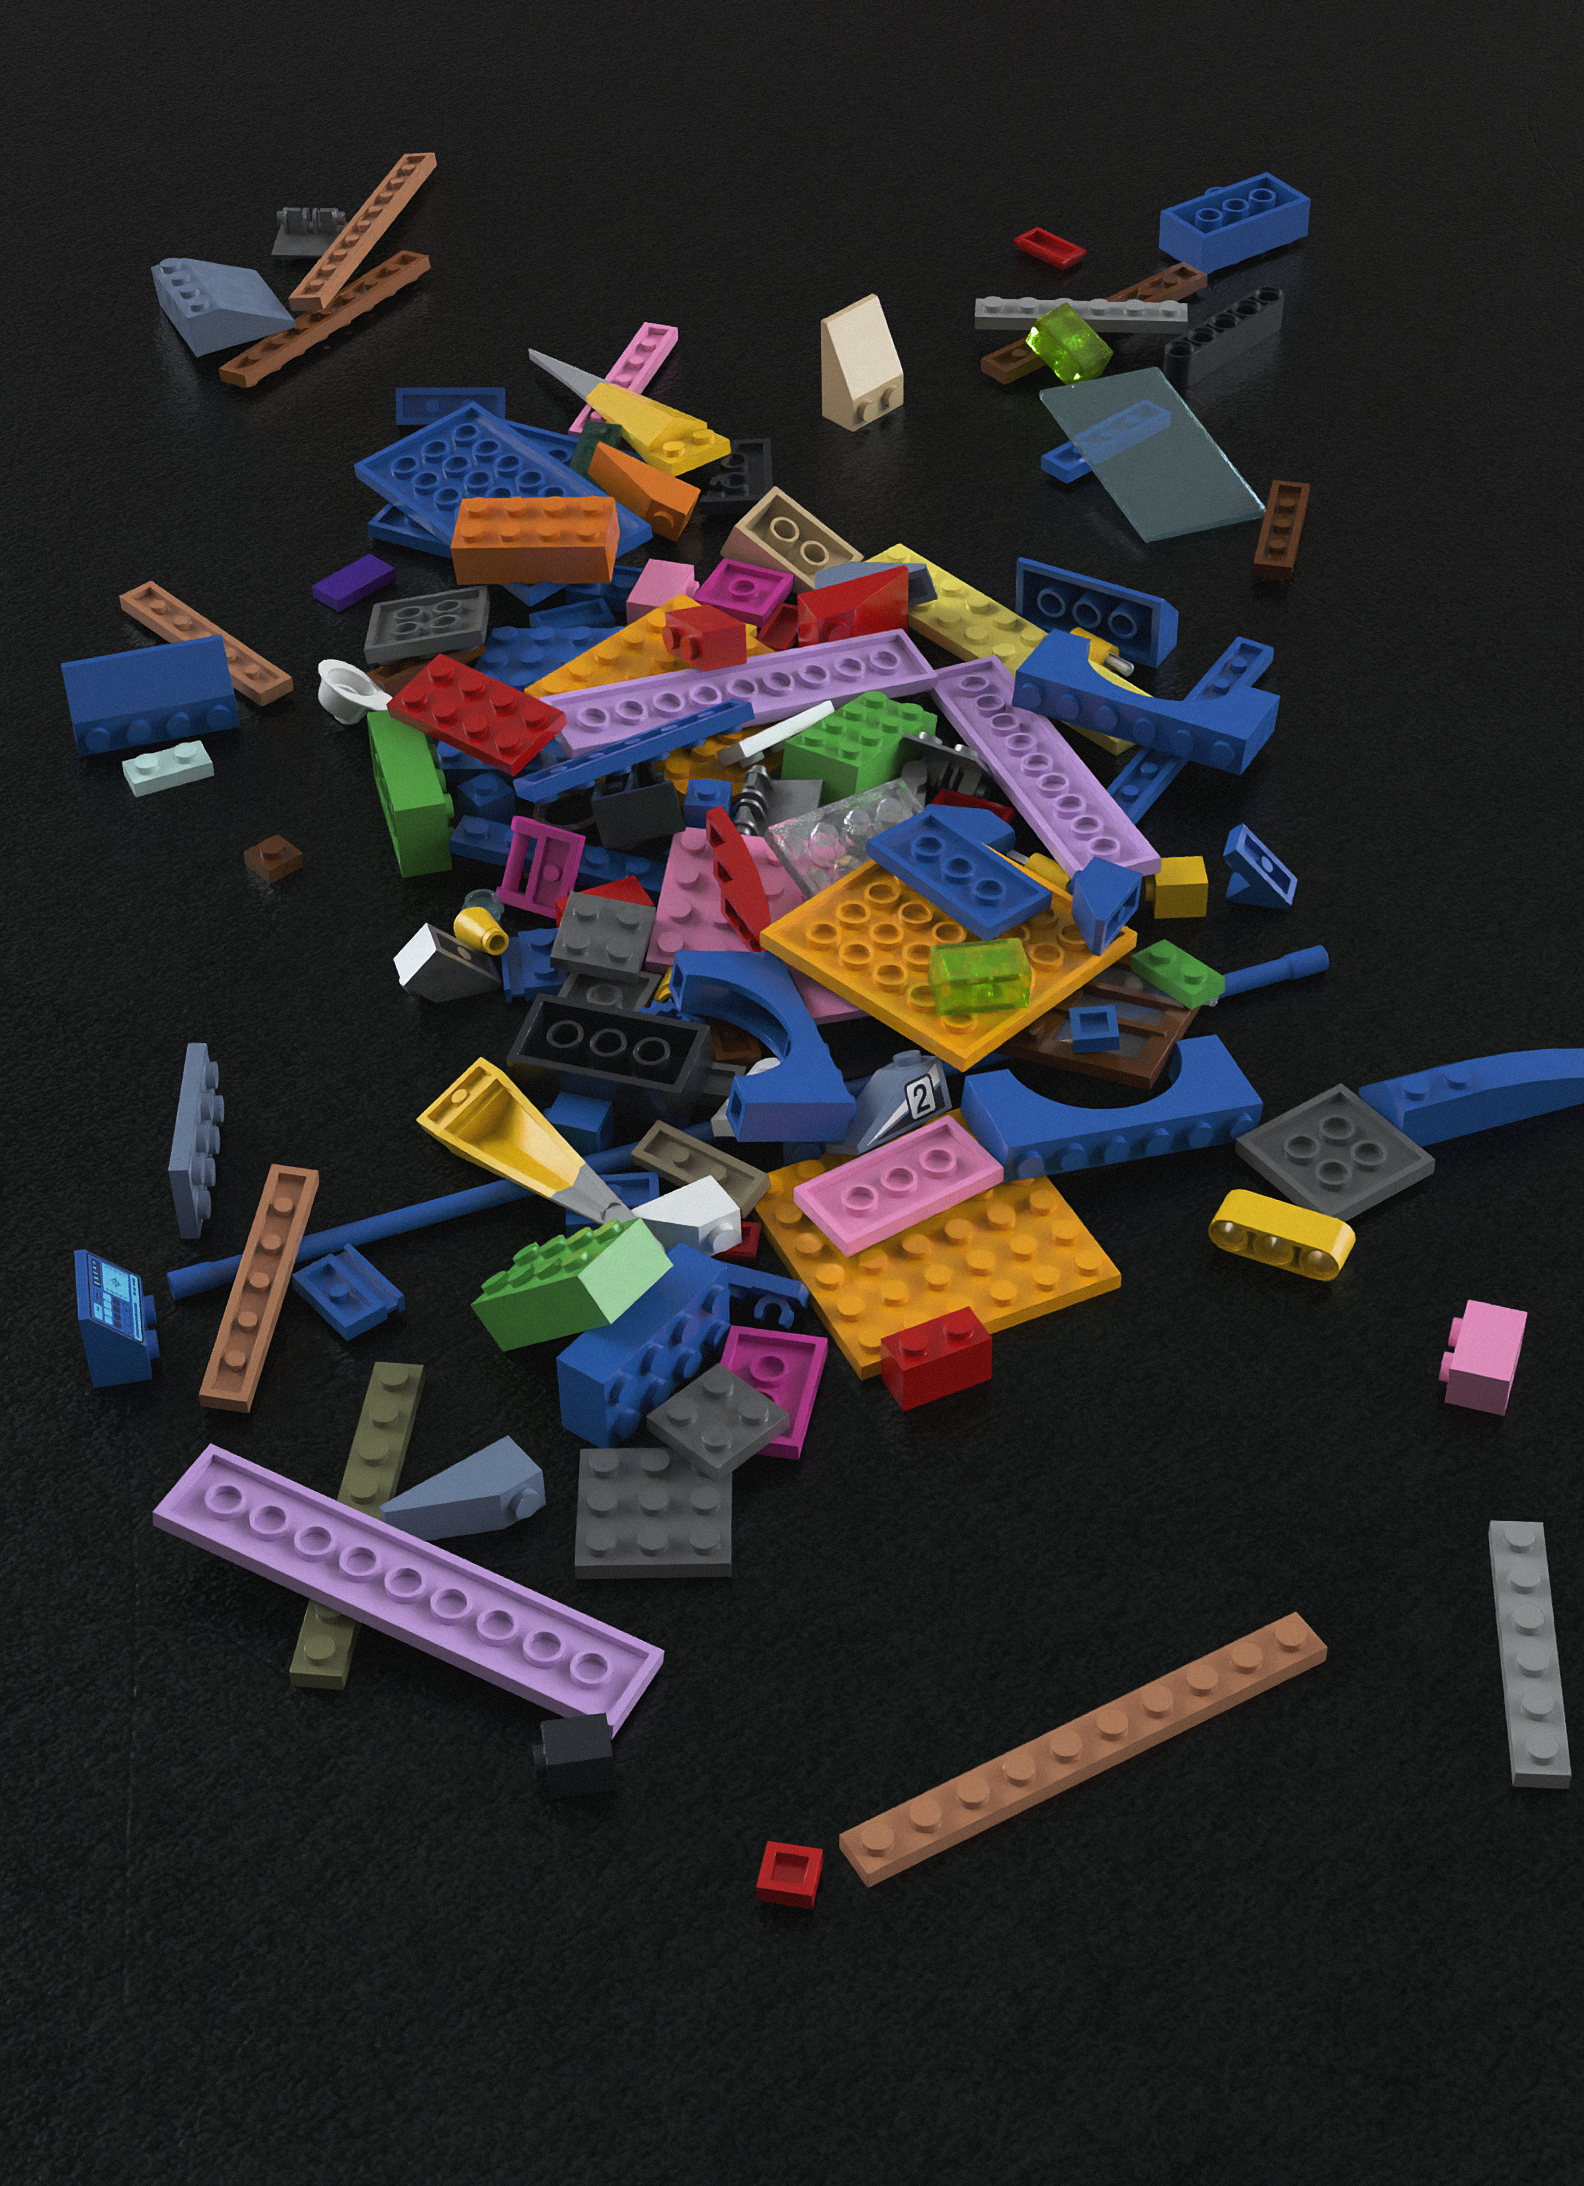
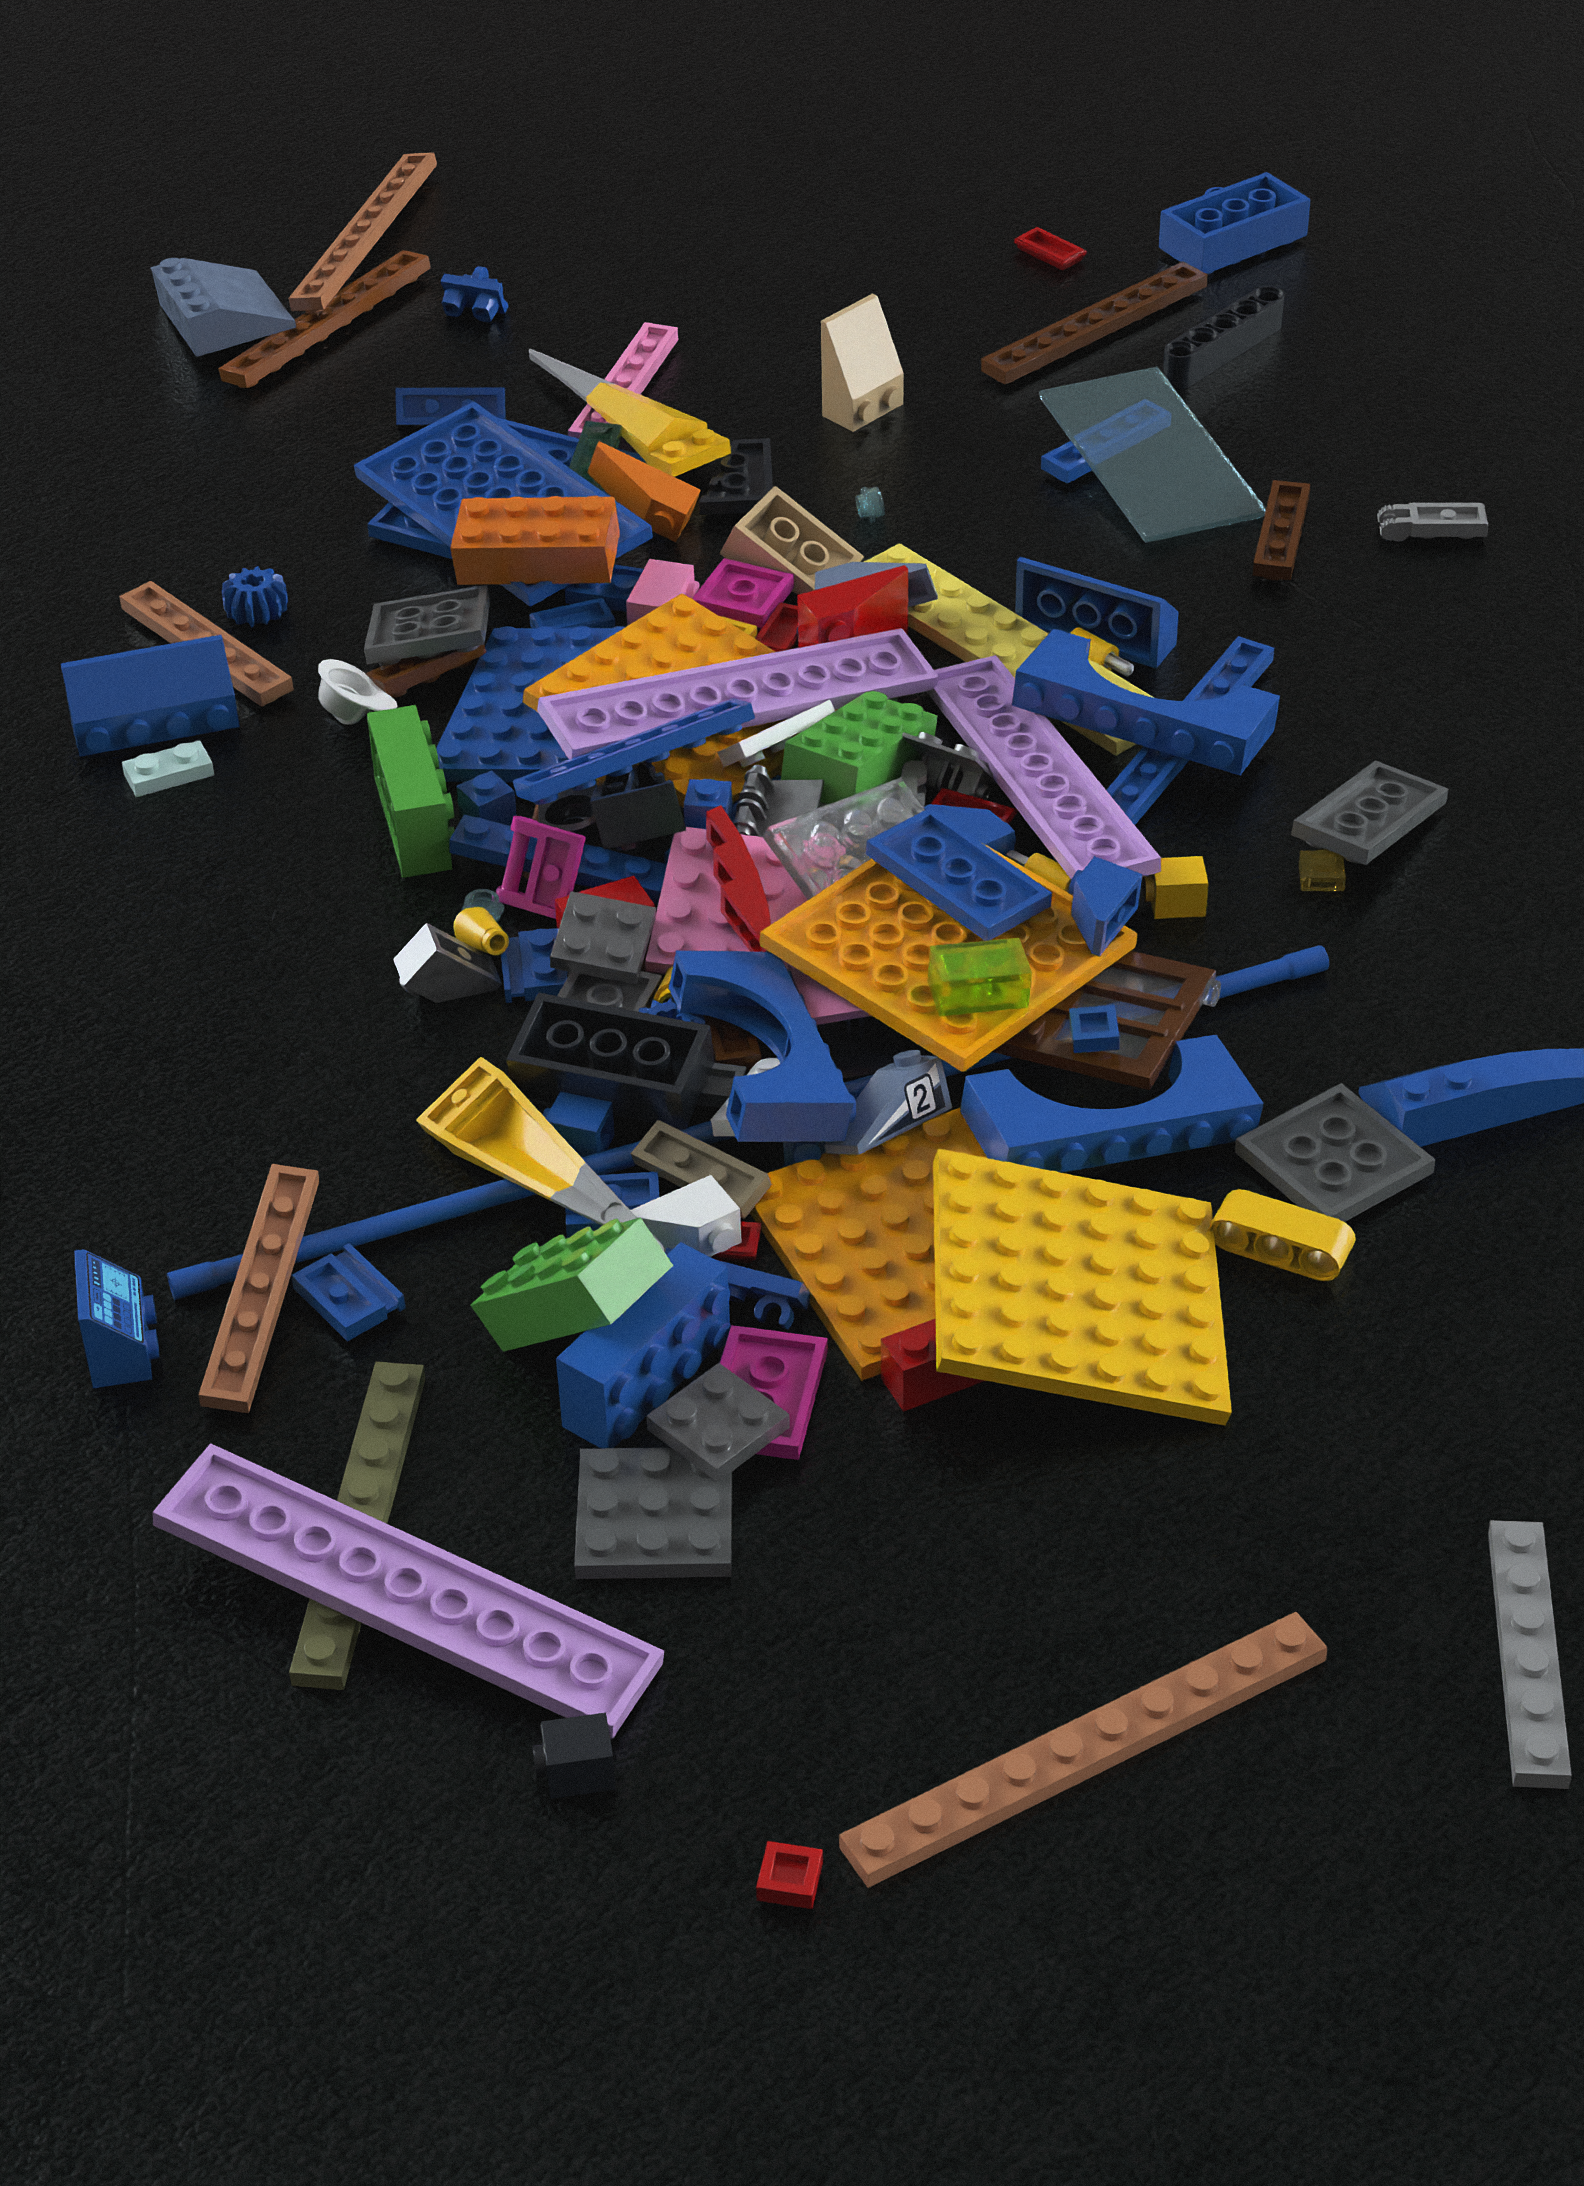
(195, 1141): sand blue plate -> none
(254, 596): none -> blue gear
(274, 859): reddish brown plate -> none
(307, 238): flat silver hinge -> none
(354, 582): dark purple tile -> none
(471, 1496): sand blue slope -> none
(474, 292): none -> blue hips
(477, 714): red plate -> none
(705, 637): red brick -> none
(870, 503): none -> clear light blue plate
(898, 1185): bright pink plate -> none
(1069, 345): clear neon green brick -> none
(1077, 1288): none -> yellow plate
(1099, 314): light grey plate -> none
(1178, 974): bright green plate -> none
(1257, 872): blue slope -> none
(1321, 871): none -> clear yellow plate
(1369, 812): none -> dark grey plate
(1433, 520): none -> light grey hinge
(1484, 1357): bright pink brick -> none

